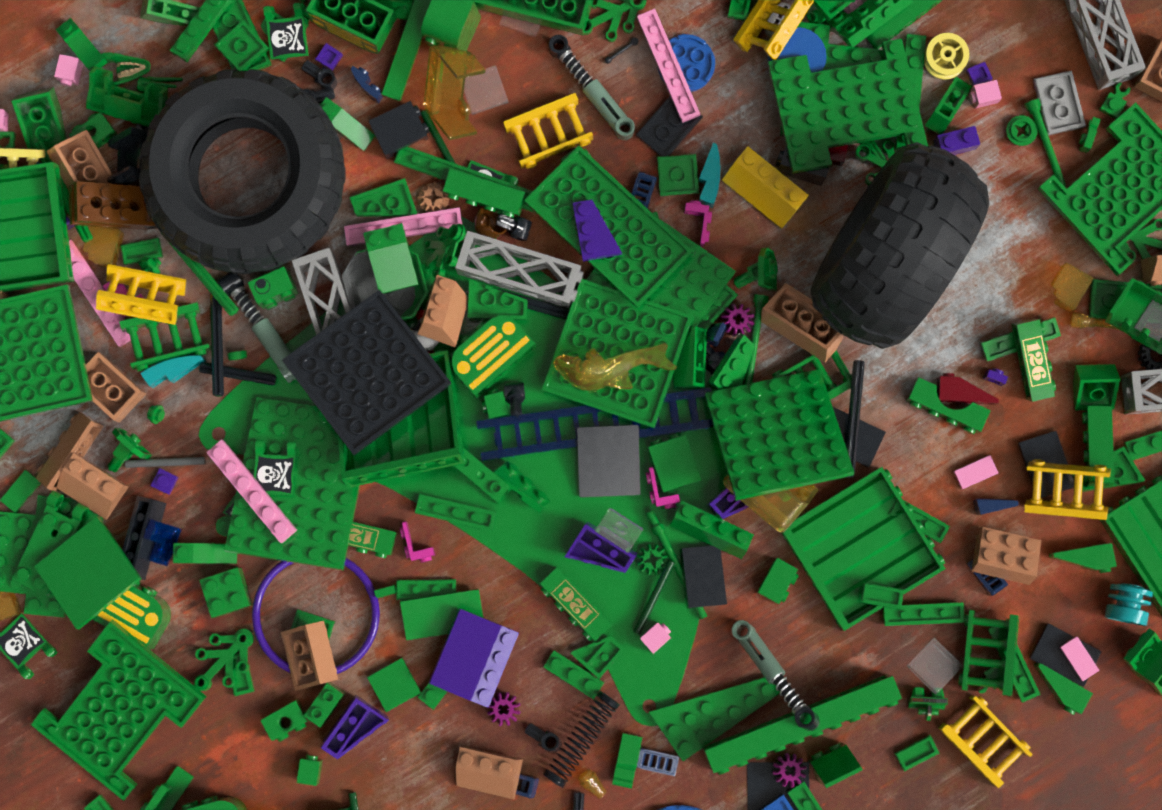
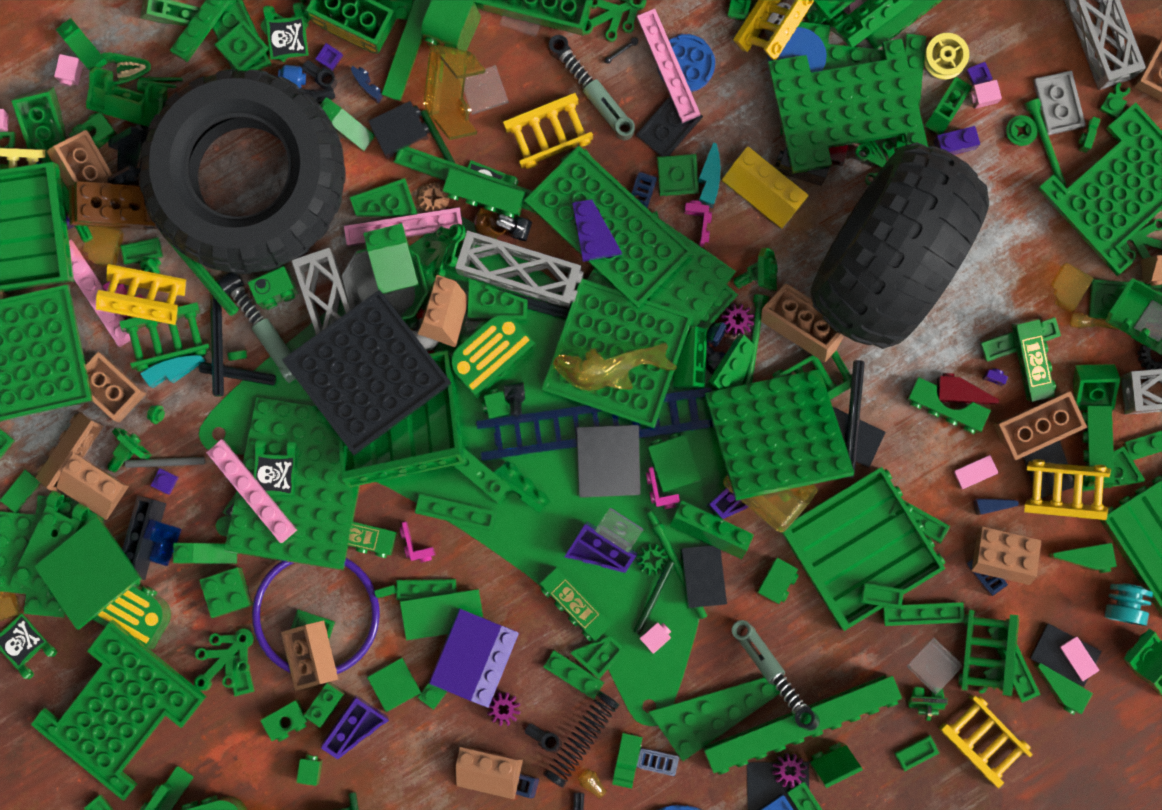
(294, 74): none -> blue head
(1040, 425): none -> nougat slope

